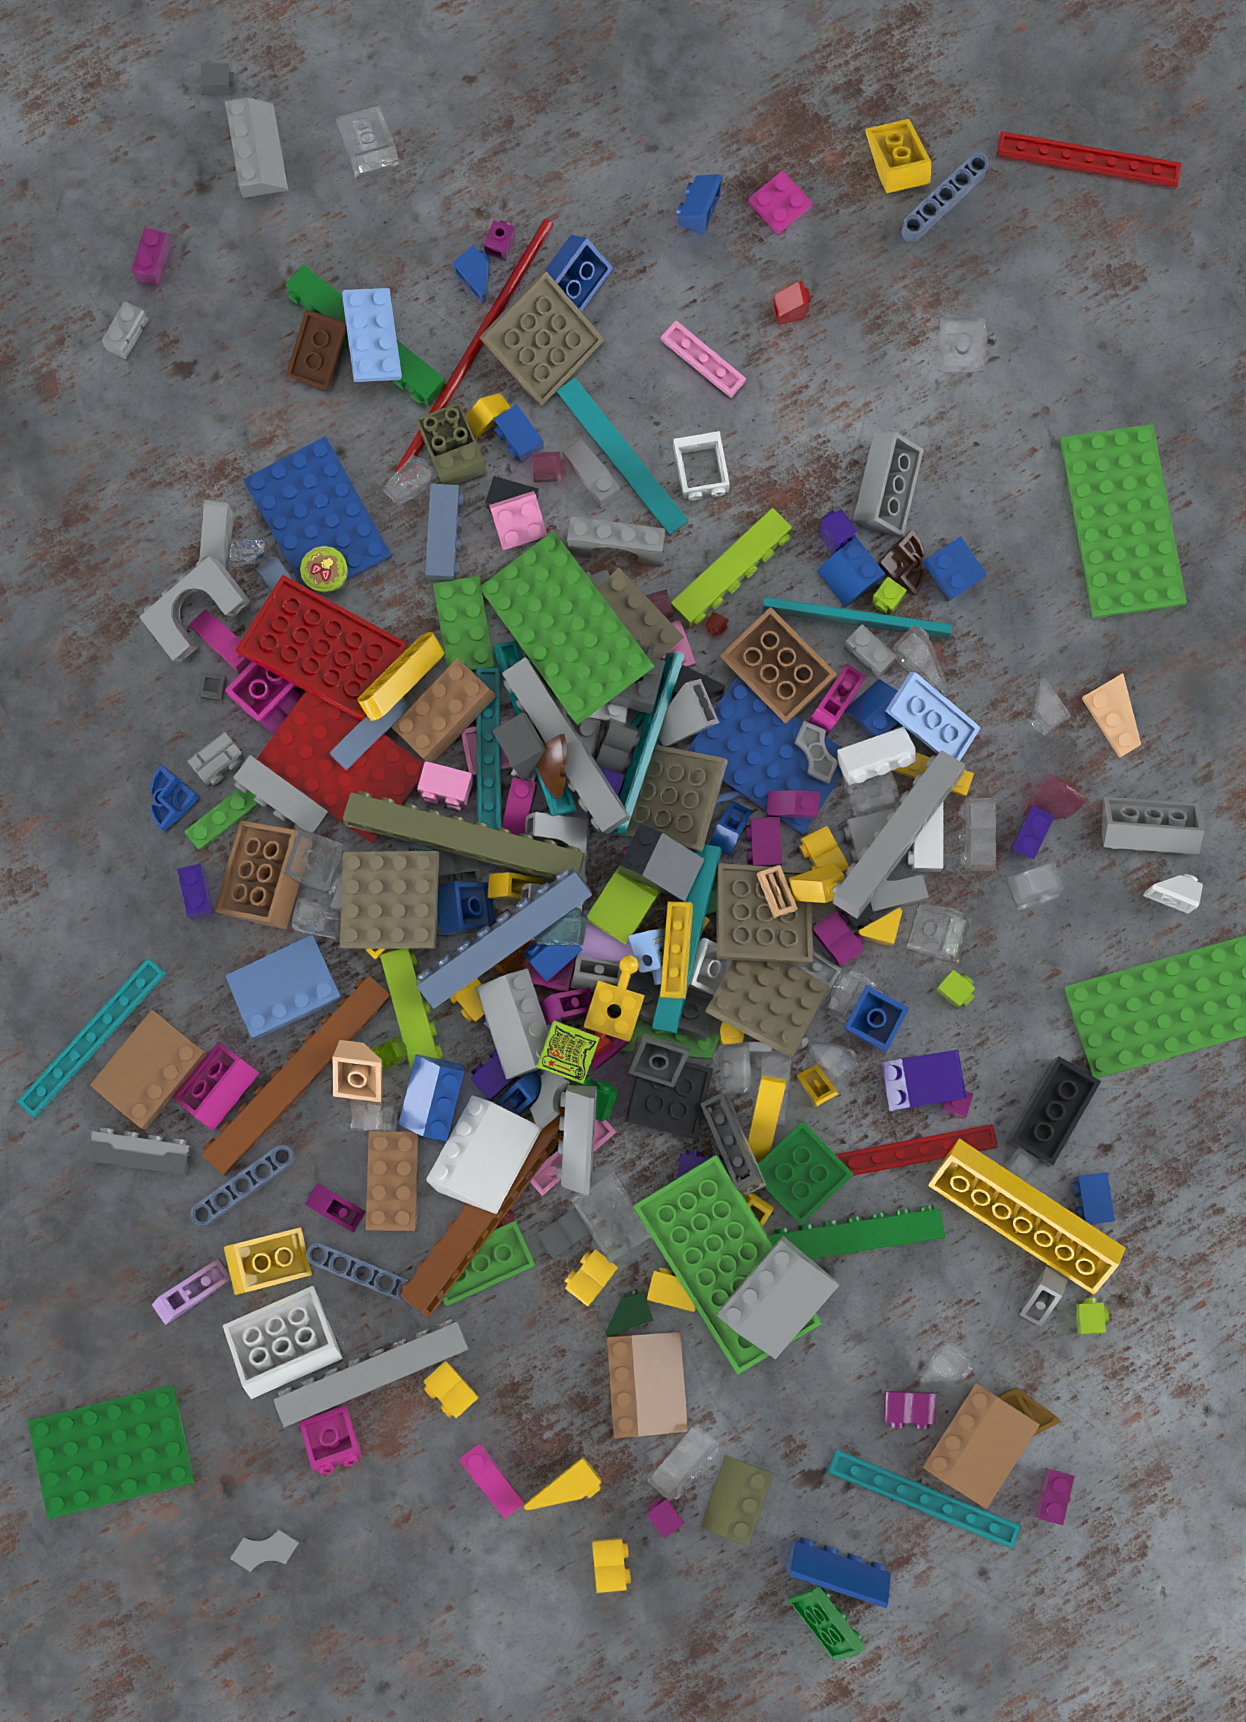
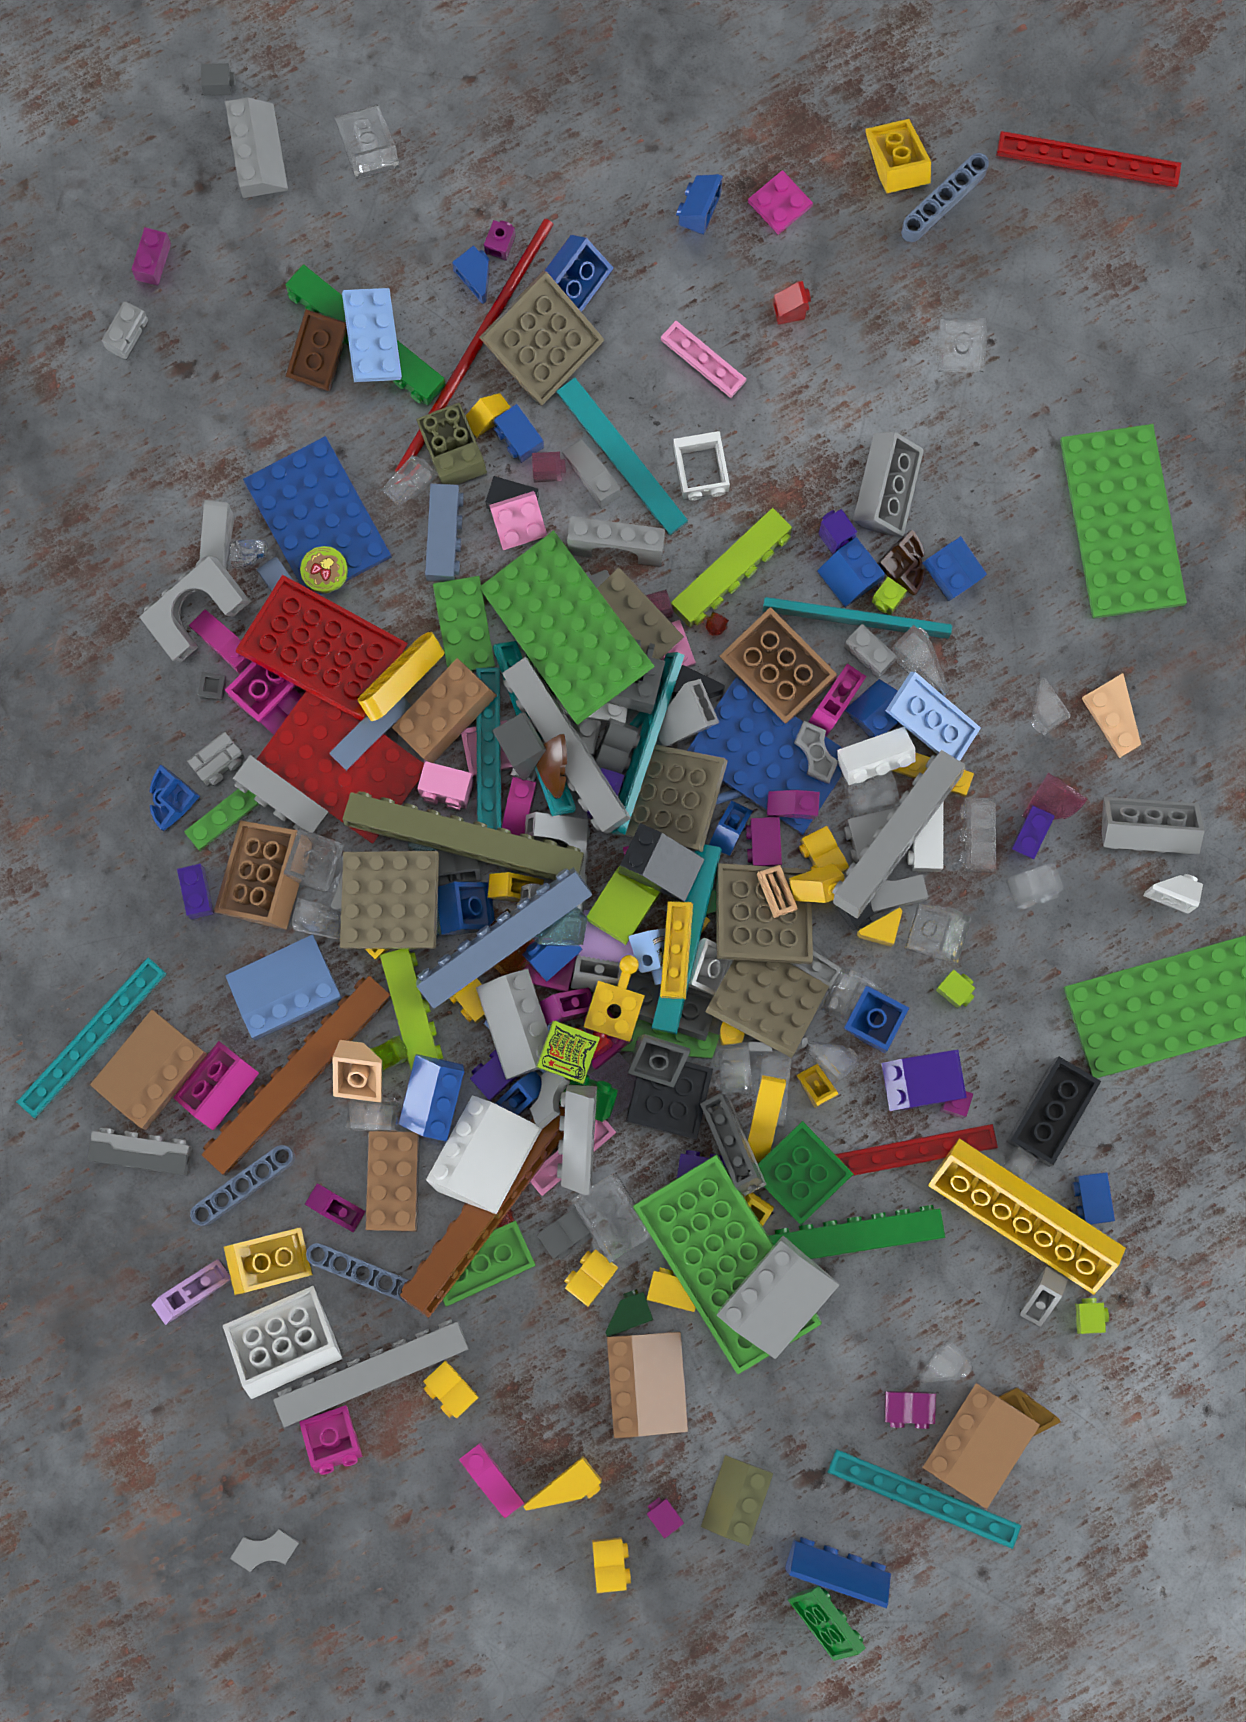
(111, 1451): green plate -> none
(683, 1463): clear brick -> none
(838, 938): magenta brick -> none
(1054, 1496): magenta brick -> none

